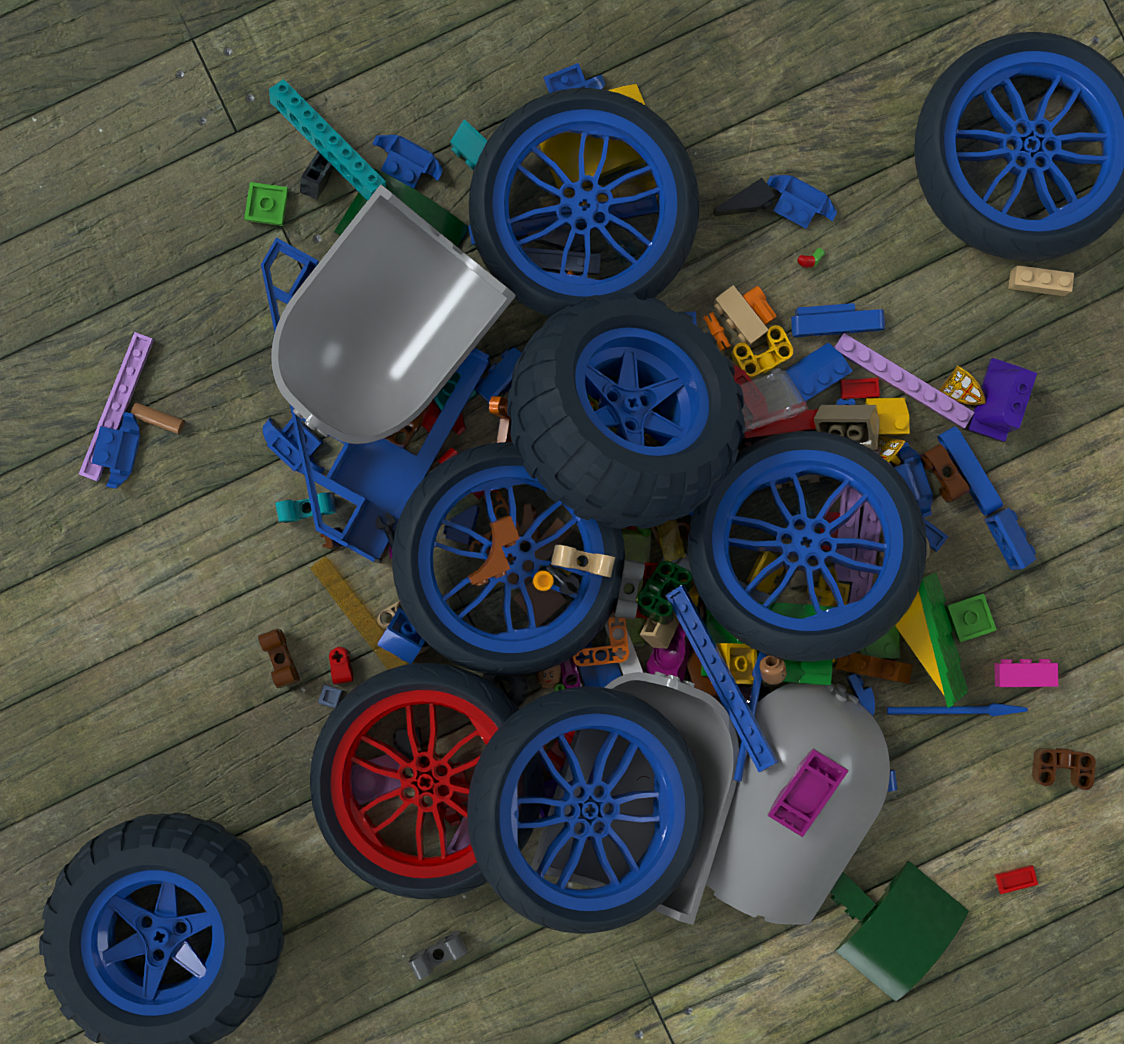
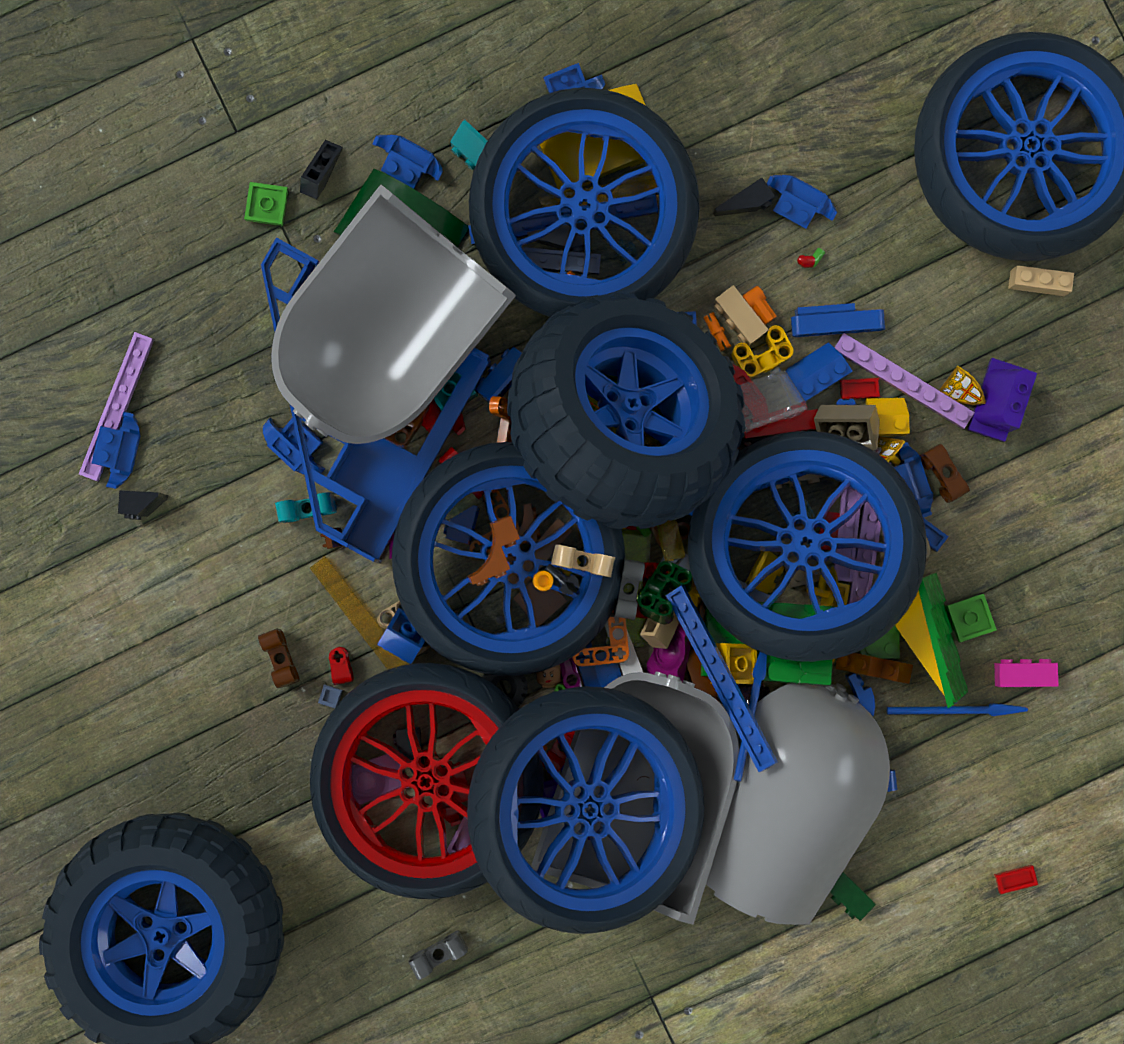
(139, 504): none -> black slope
(157, 418): medium nougat piece -> none
(325, 139): teal brick -> none
(388, 529): black bar -> none
(772, 669): medium nougat head -> none
(807, 792): magenta slope -> none
(903, 932): dark green slope -> none
(971, 471): blue beam -> none
(1011, 539): blue slope -> none
(1066, 759): reddish brown beam -> none

